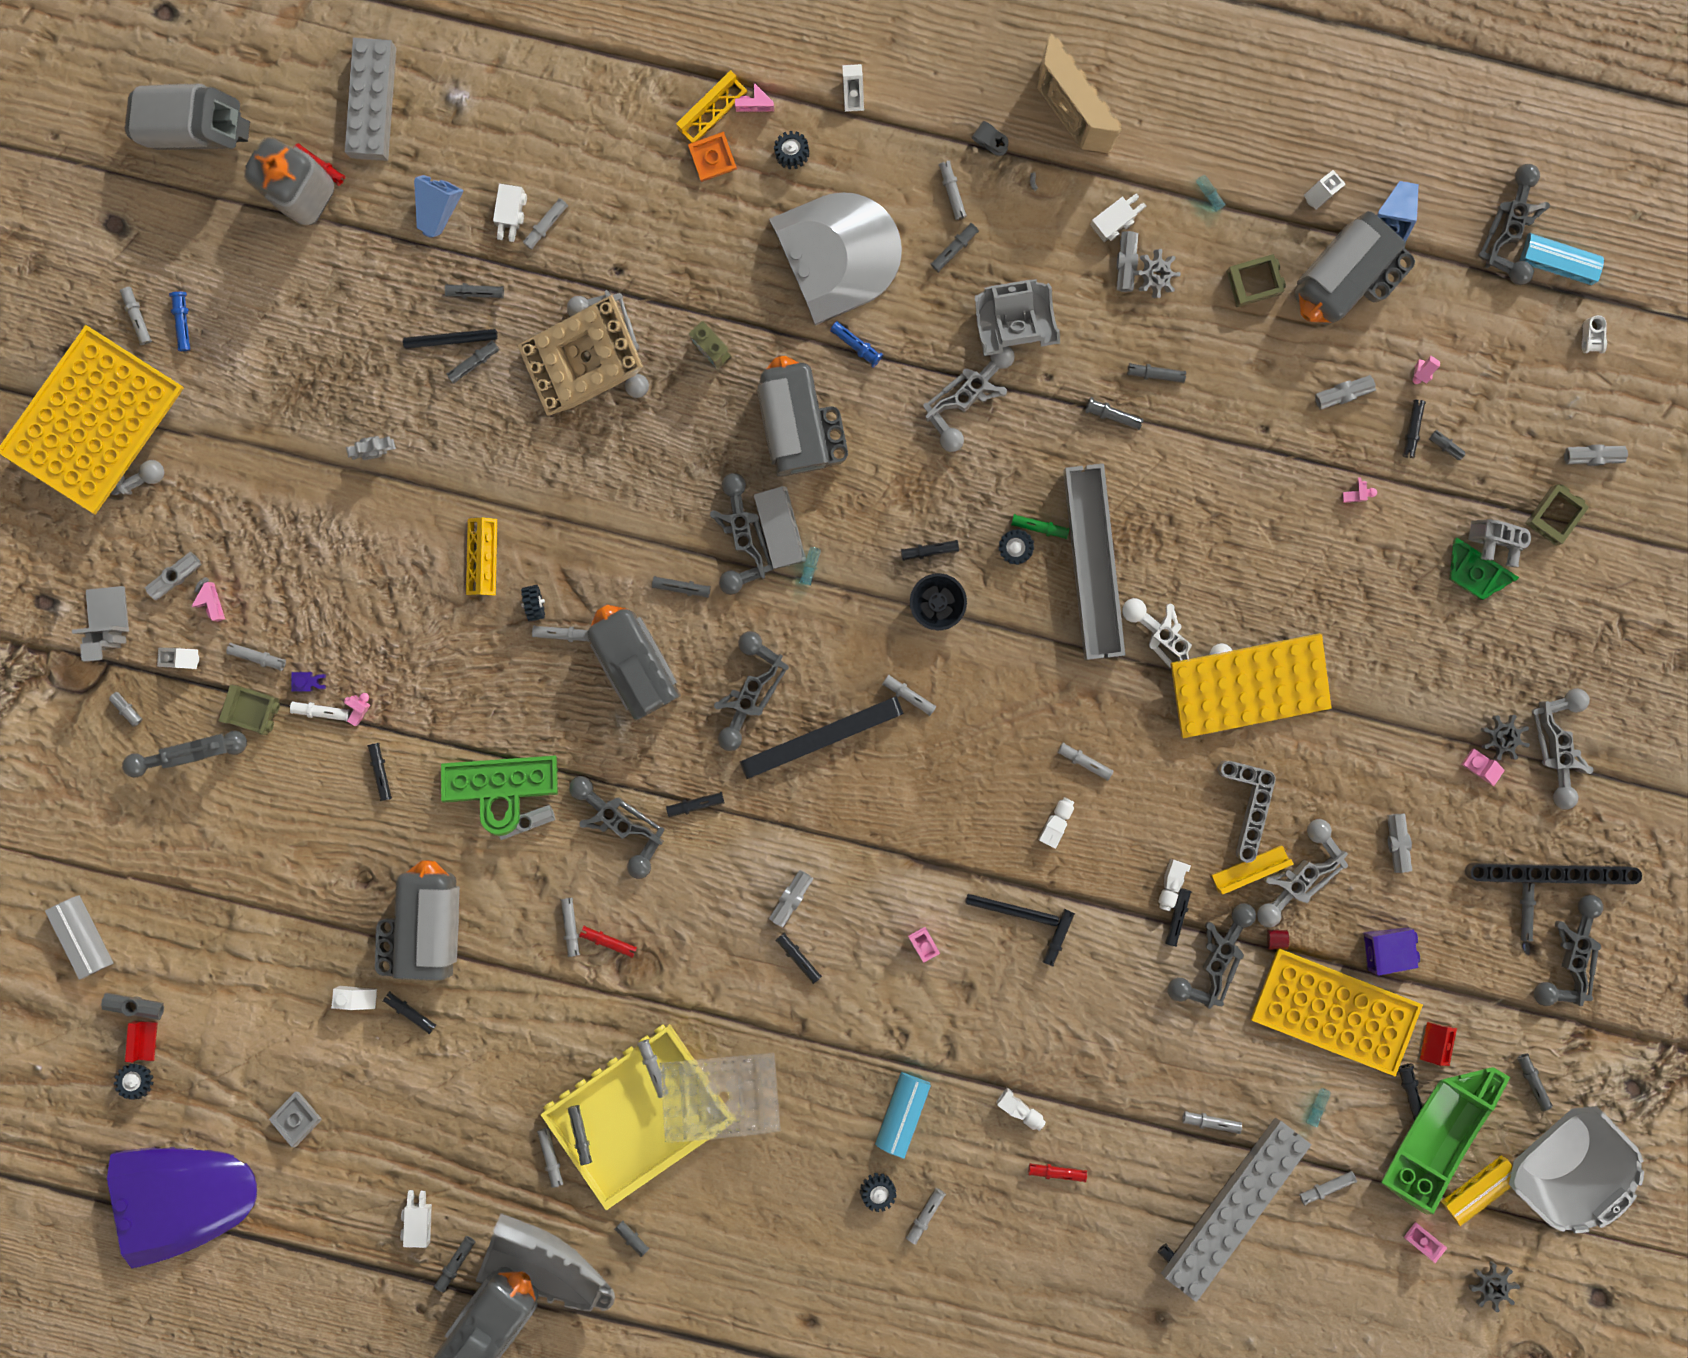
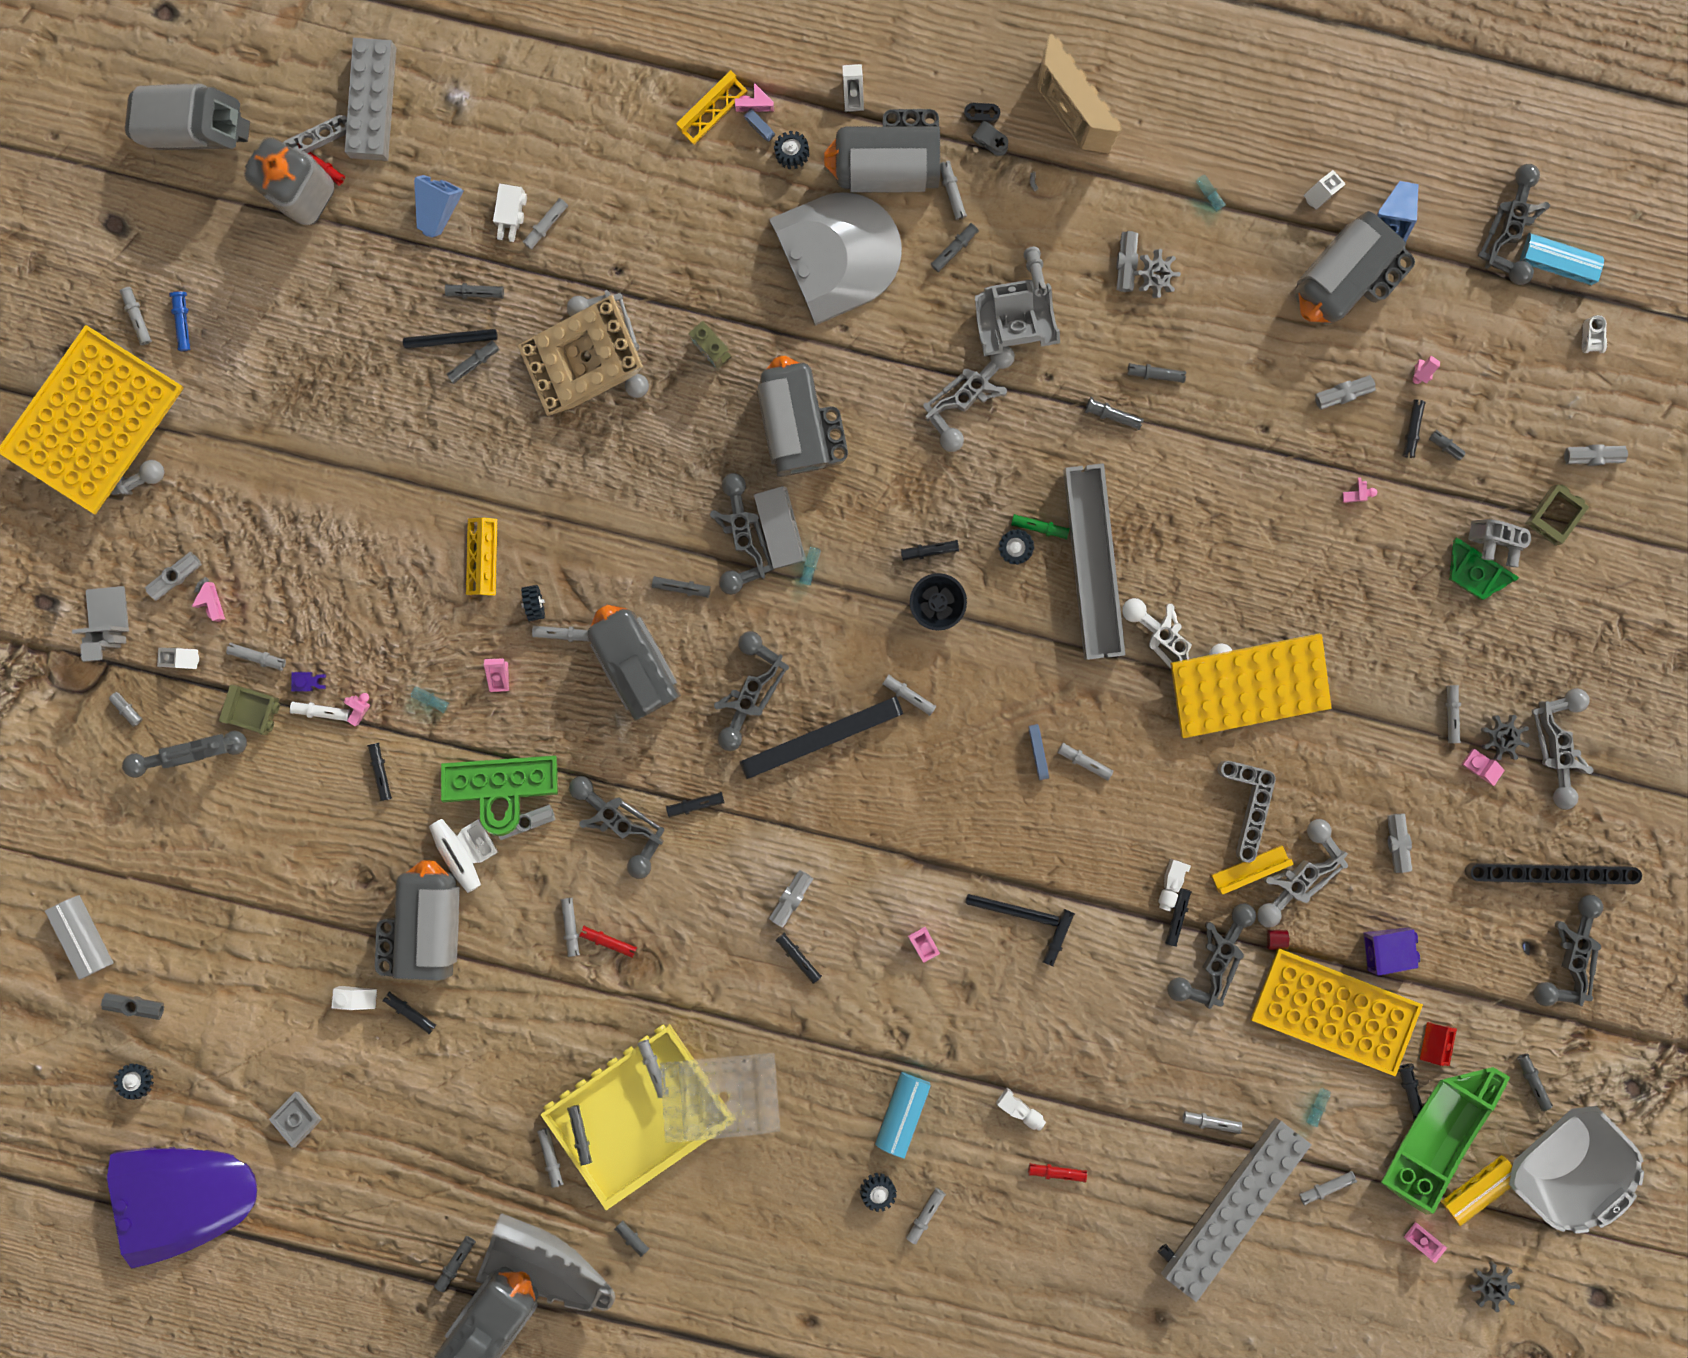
(141, 1041): red panel -> none
(314, 132): none -> light grey beam
(370, 448): light grey gear -> none
(416, 1222): white hinge -> none
(429, 699): none -> clear light blue axle
(461, 851): none -> white plate
(497, 674): none -> bright pink slope
(712, 156): orange plate -> none
(759, 125): none -> sand blue beam
(864, 349): blue pin -> none
(890, 156): none -> piece
(981, 108): none -> black beam
(1035, 265): none -> light grey pin
(1038, 752): none -> sand blue beam
(1056, 823): white piece -> none
(1115, 218): white hinge -> none
(1237, 285): olive window -> none
(1453, 713): none -> light grey pin
(1527, 911): dark grey pin -> none

